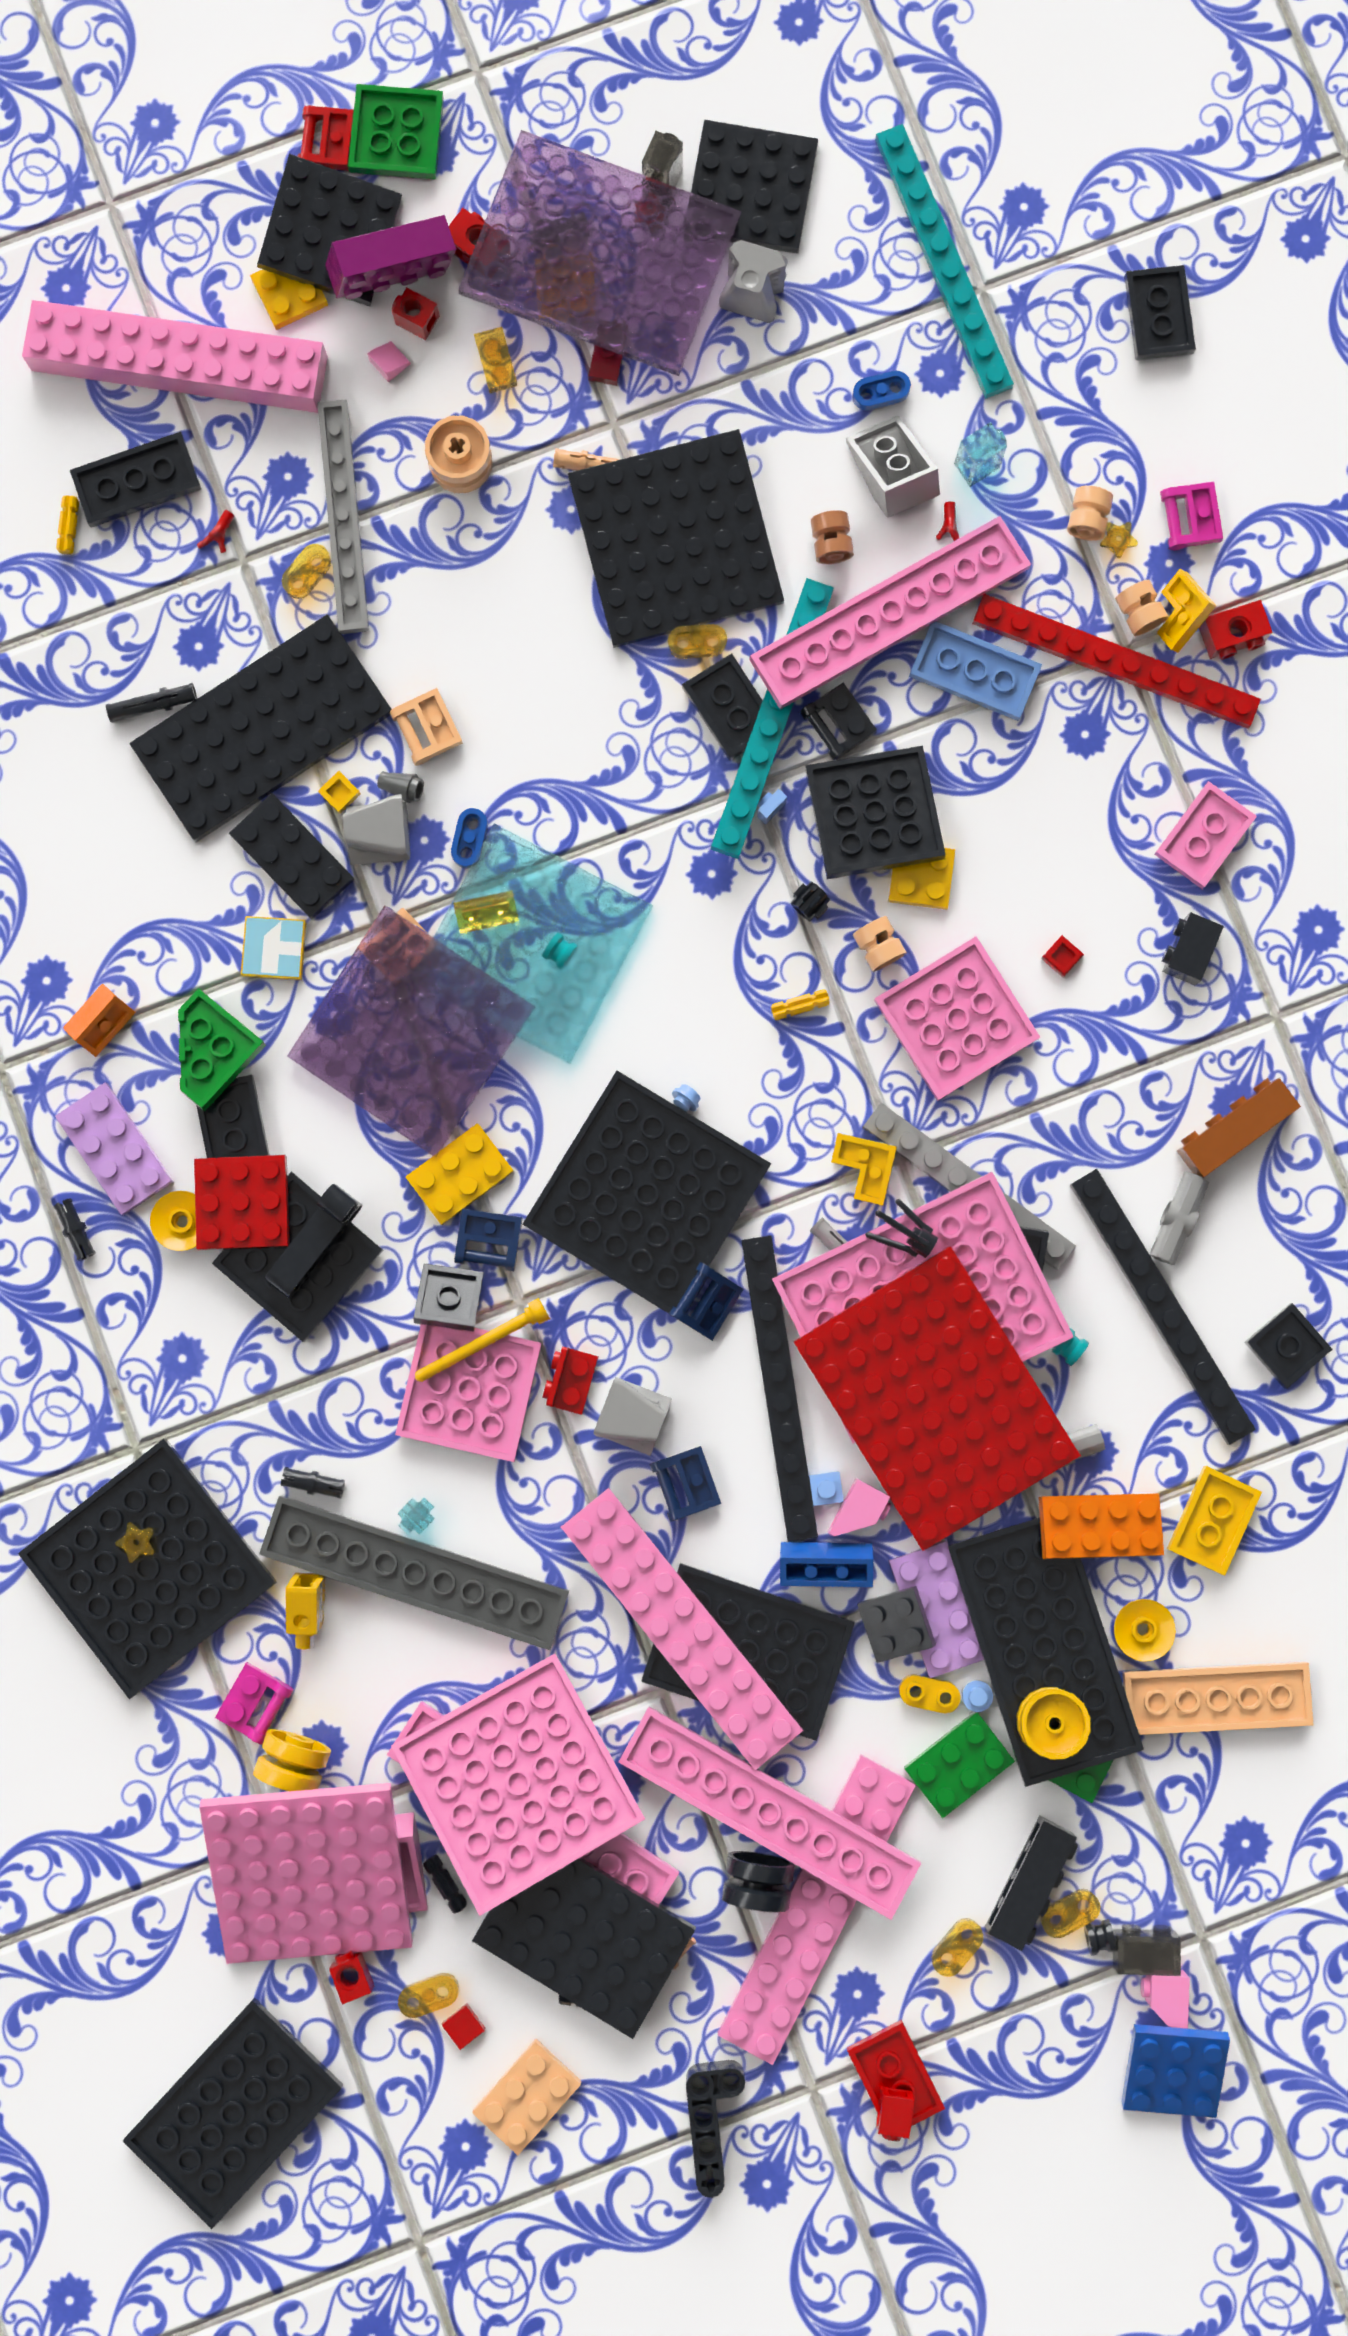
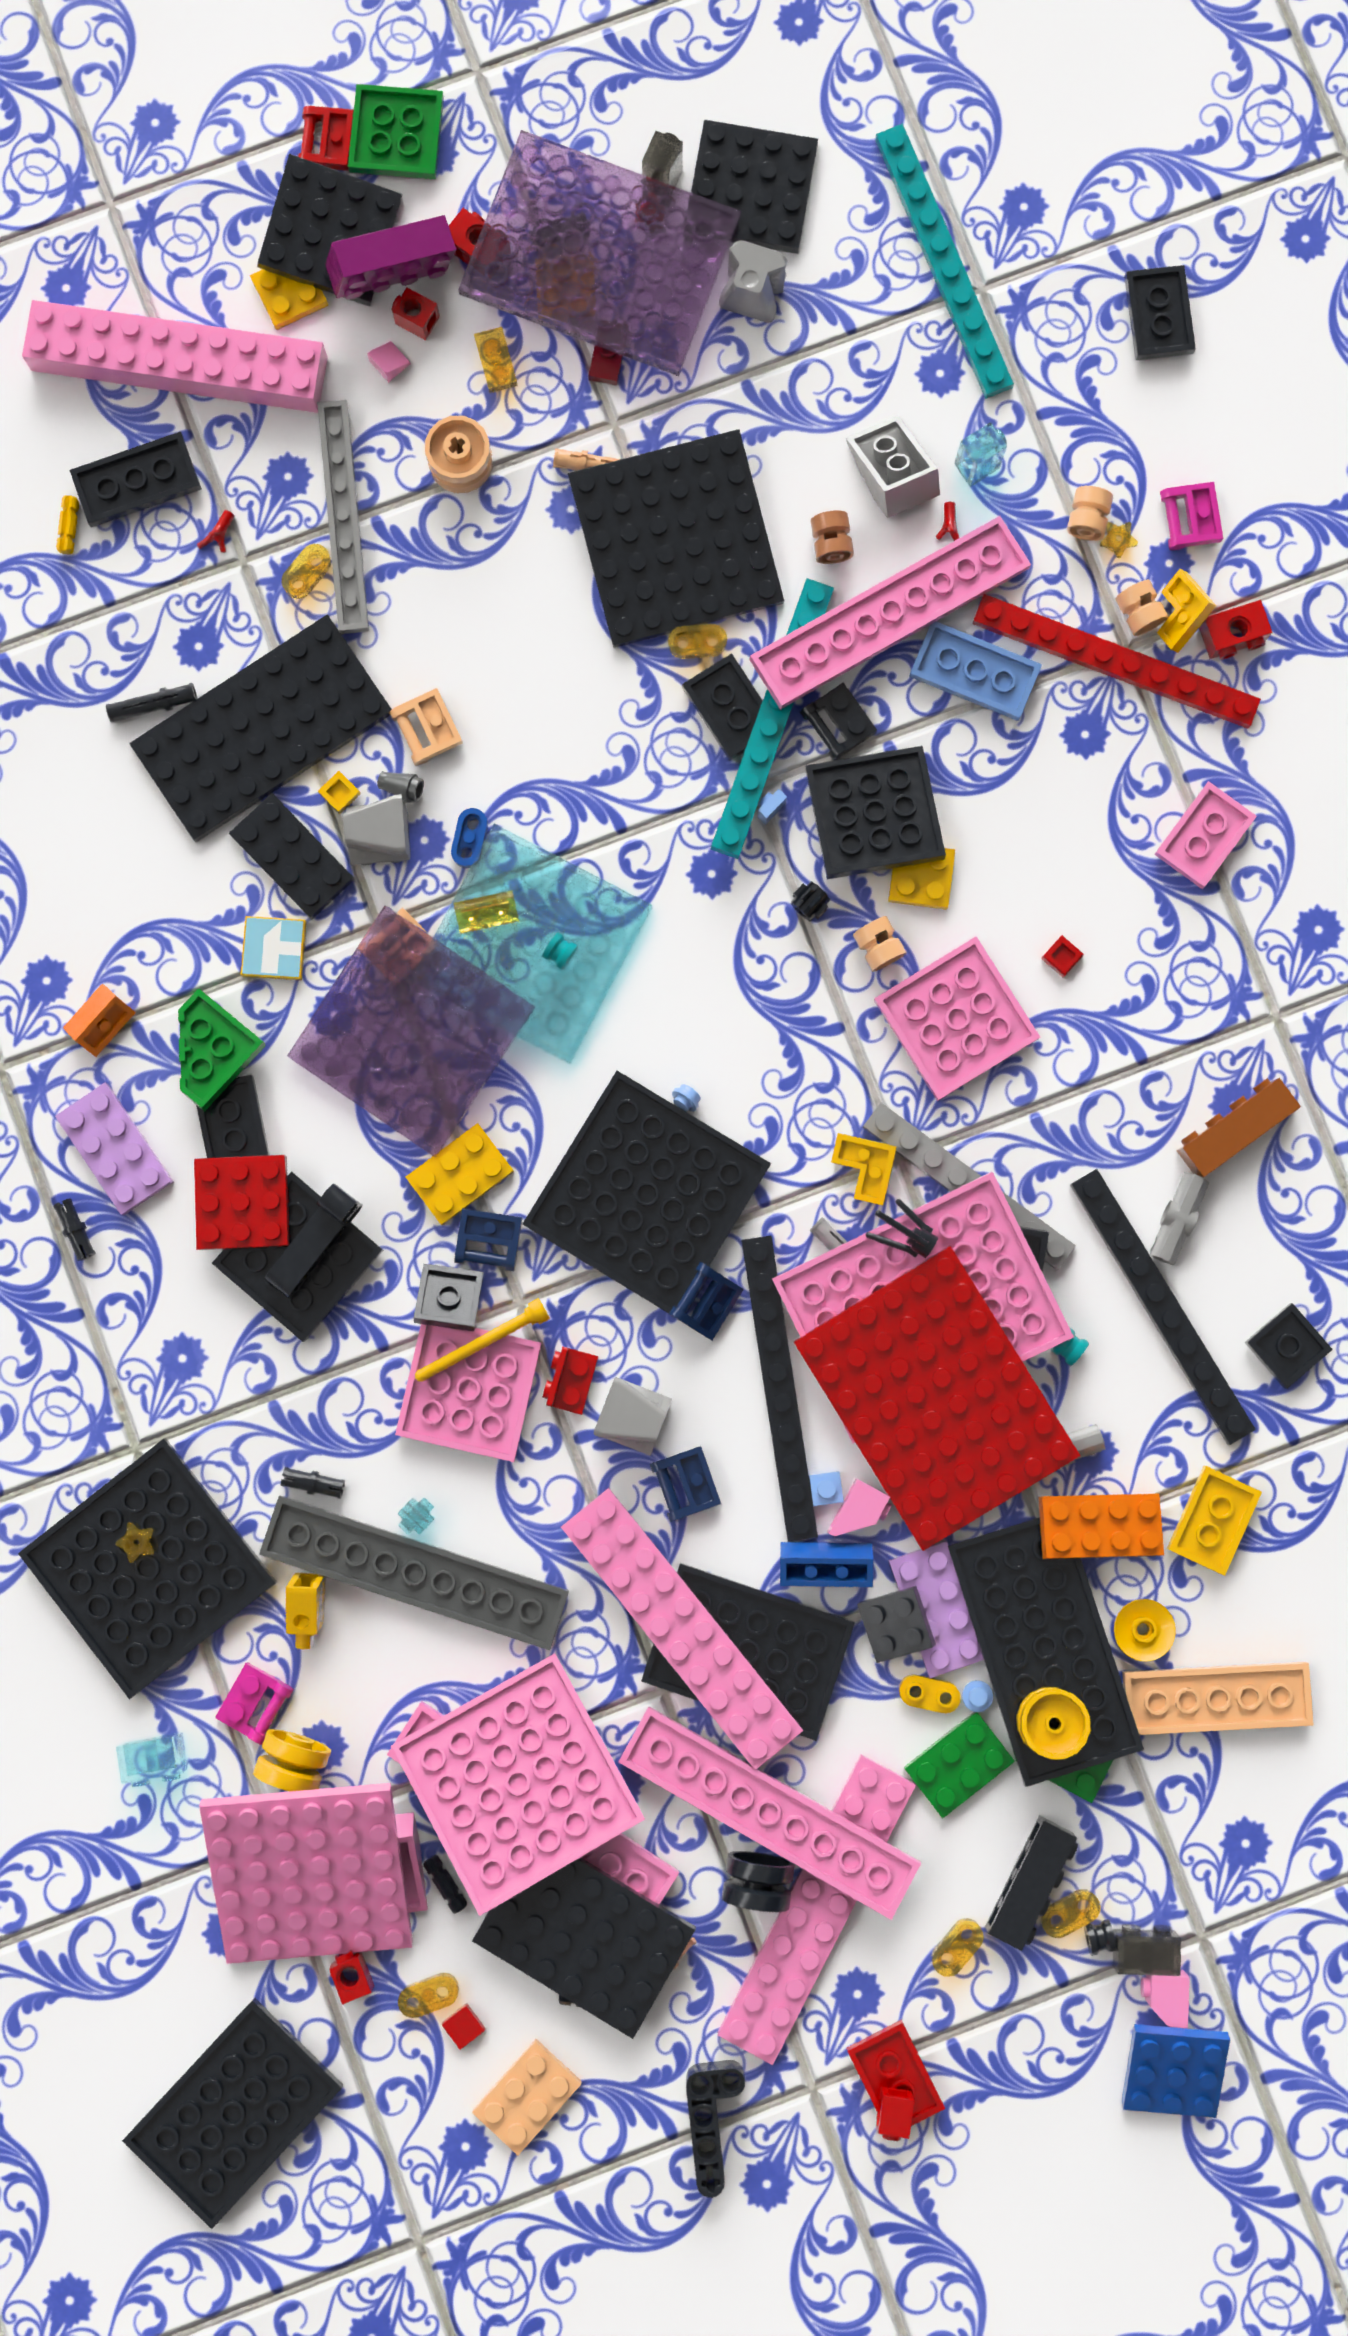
(152, 1758): none -> clear light blue brick
(165, 1221): yellow dish -> none
(800, 1004): yellow axle -> none
(879, 388): blue plate -> none
(1192, 948): black brick -> none

